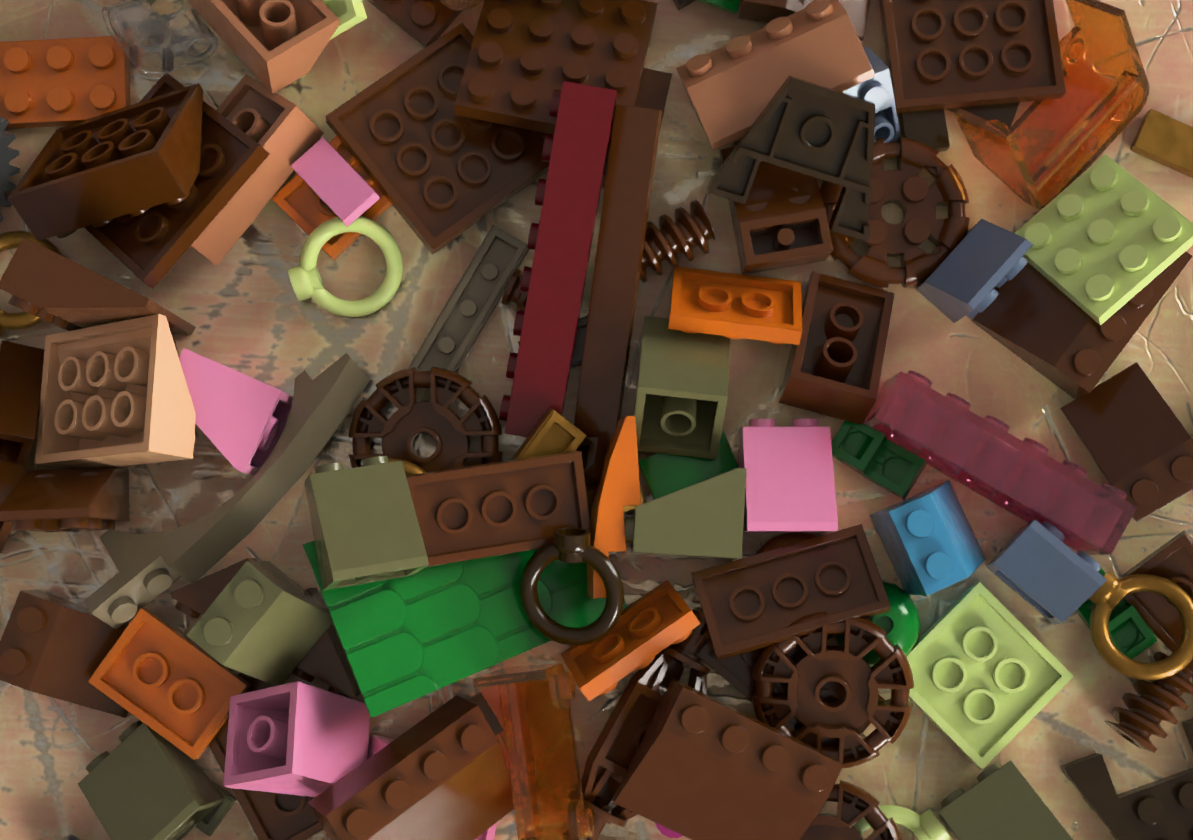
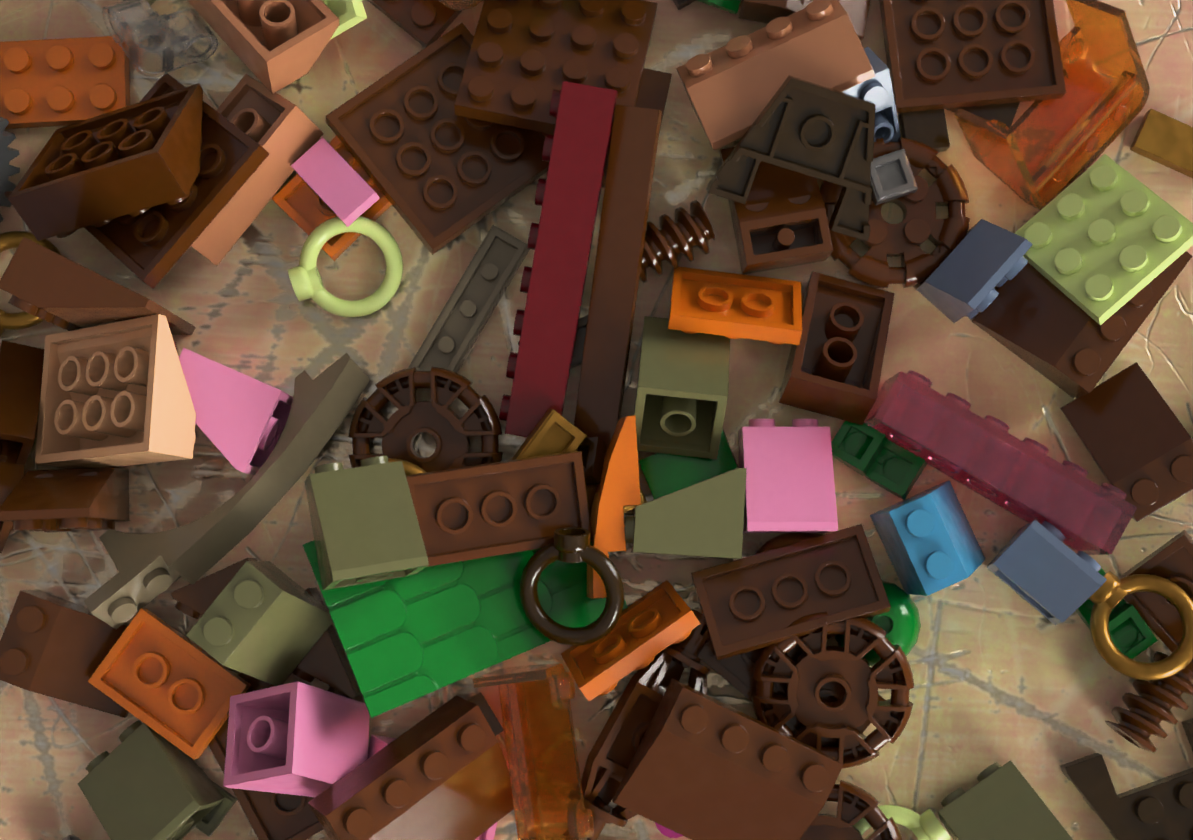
(512, 293): reddish brown bush -> none
(891, 177): none -> flat silver tile
(982, 675): yellowish green plate -> none

